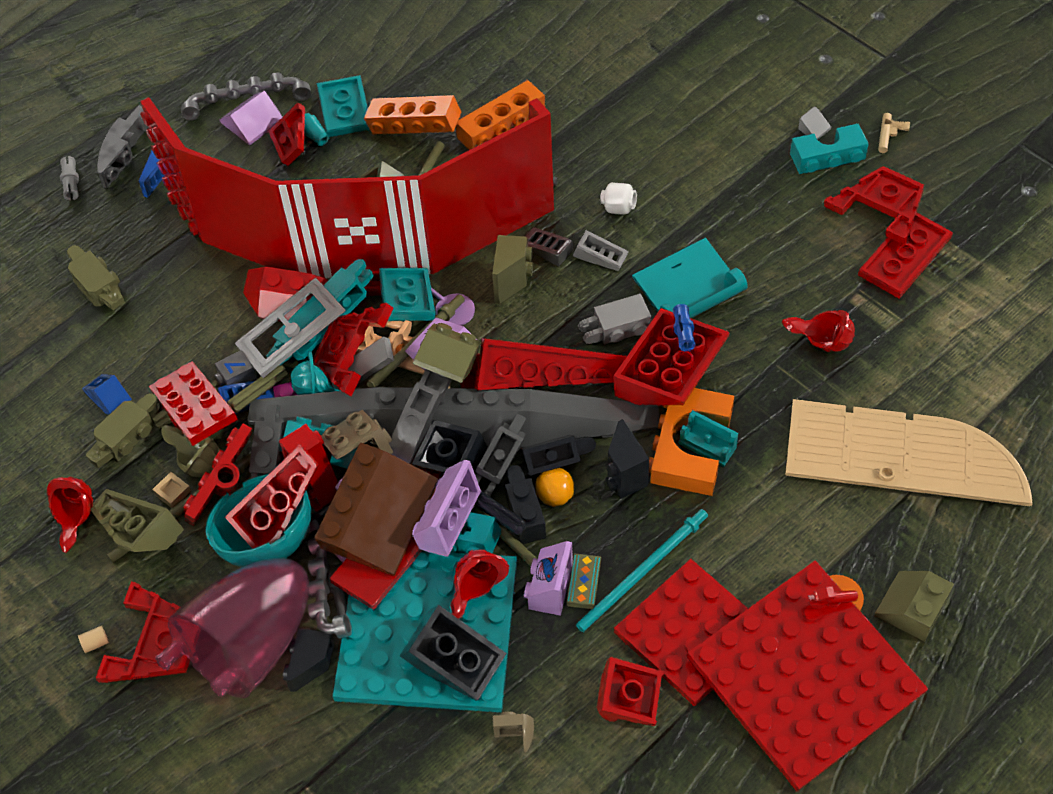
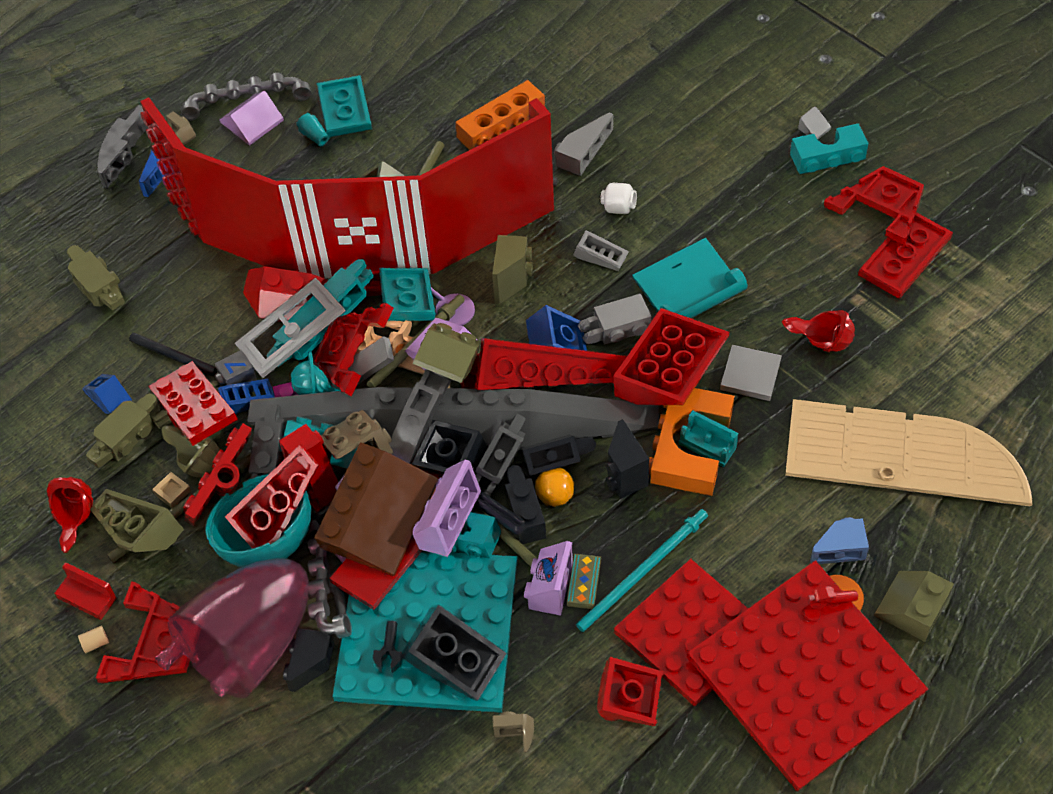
(69, 178): light grey pin -> none
(85, 592): none -> red panel
(172, 353): none -> black bar
(181, 127): none -> dark tan plate
(256, 389): olive axle -> none
(289, 134): red wing -> none
(388, 649): none -> black bar
(412, 115): orange brick -> none
(475, 577): red piece -> none
(554, 256): flat silver slope -> none
(555, 329): none -> blue slope
(583, 144): none -> light grey slope
(684, 327): blue pin -> none
(751, 372): none -> light grey tile
(842, 543): none -> medium blue slope
(889, 128): tan hose -> none

